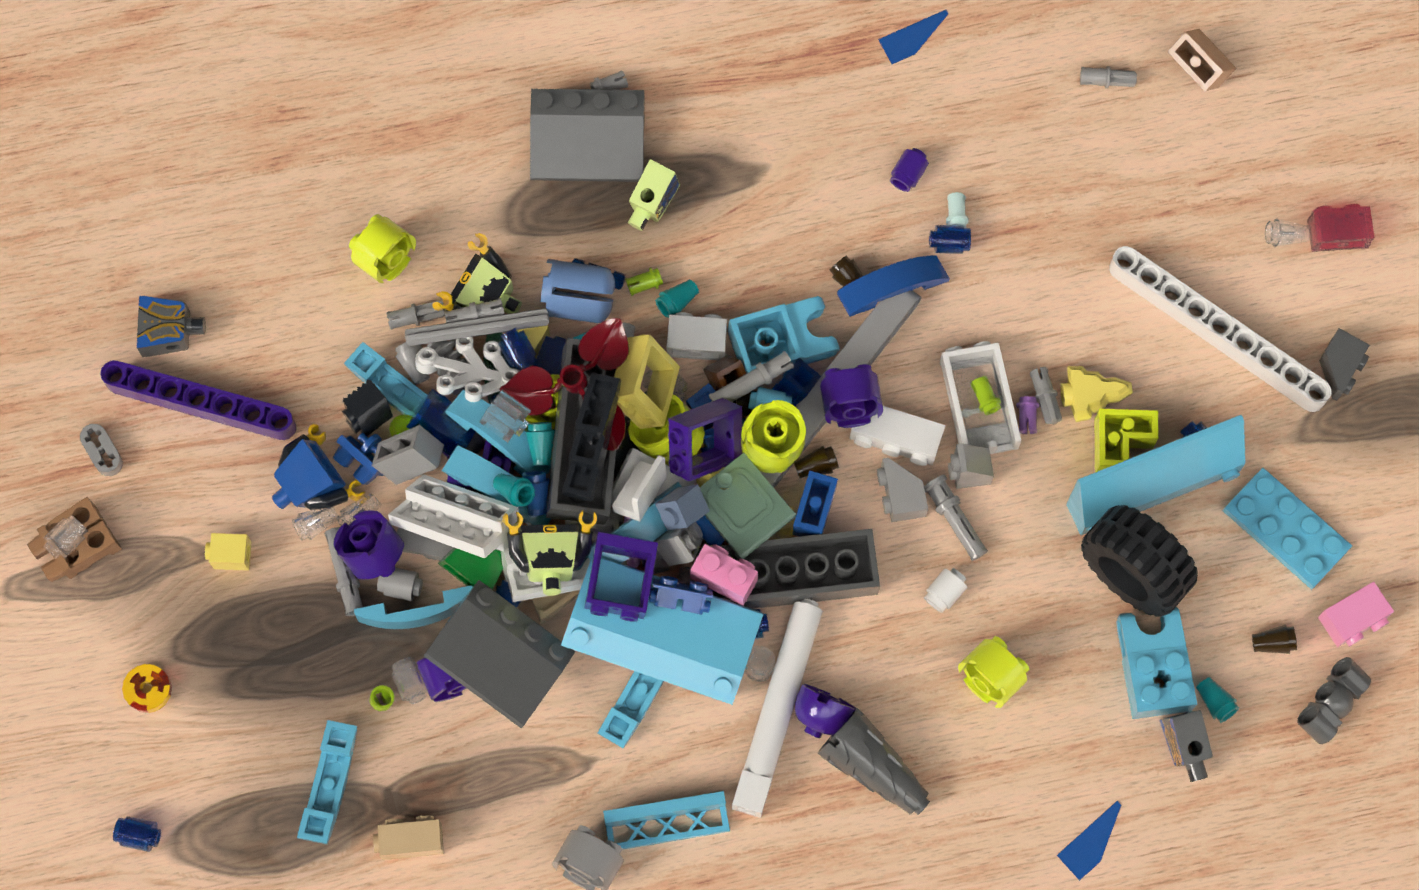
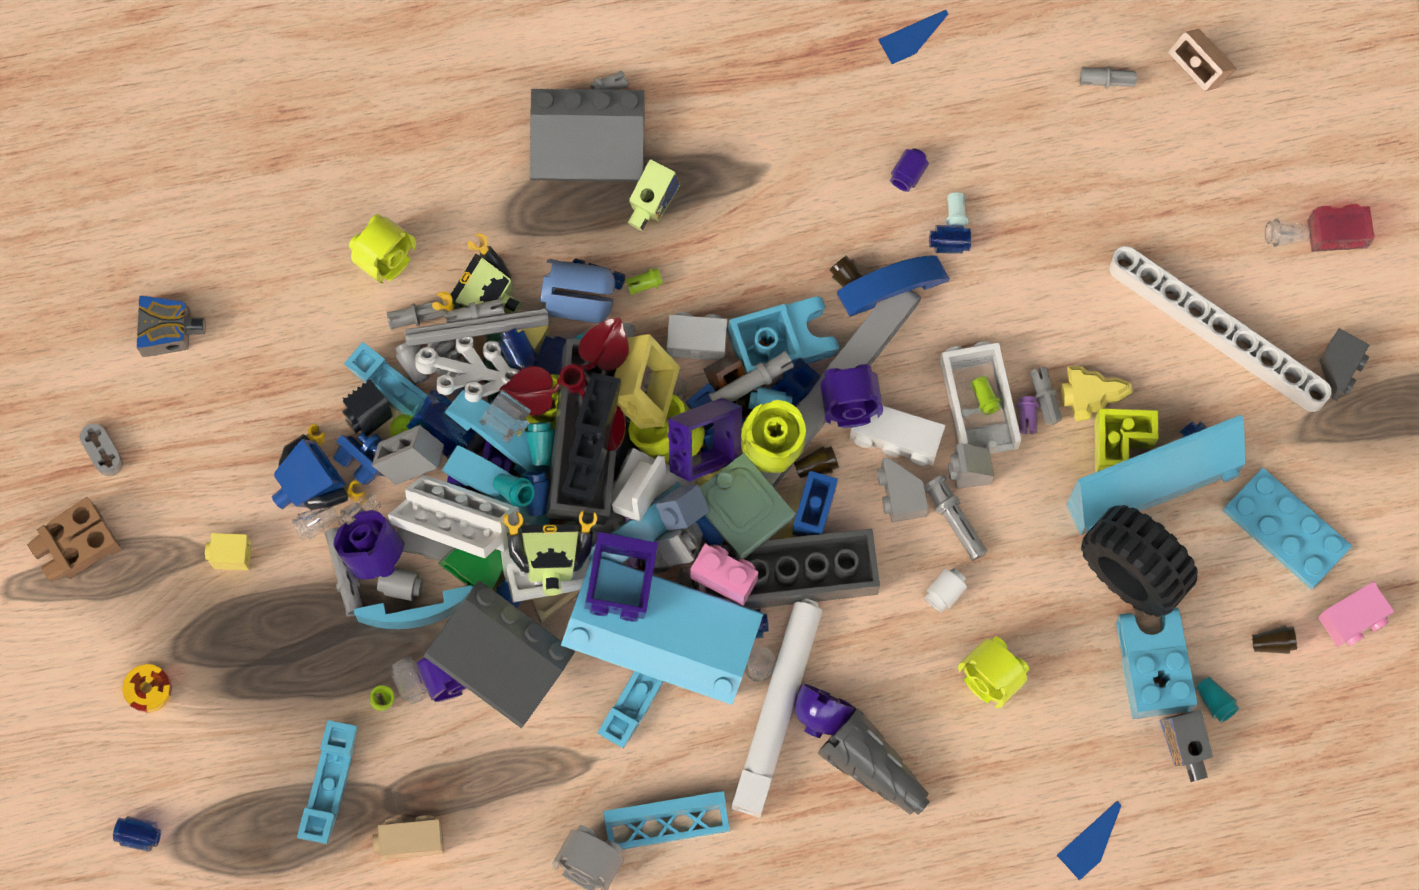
(65, 537): clear brick -> none
(189, 390): dark purple beam -> none
(670, 591): hinge -> none
(676, 298): teal cone -> none
(1334, 700): dark grey piece -> none

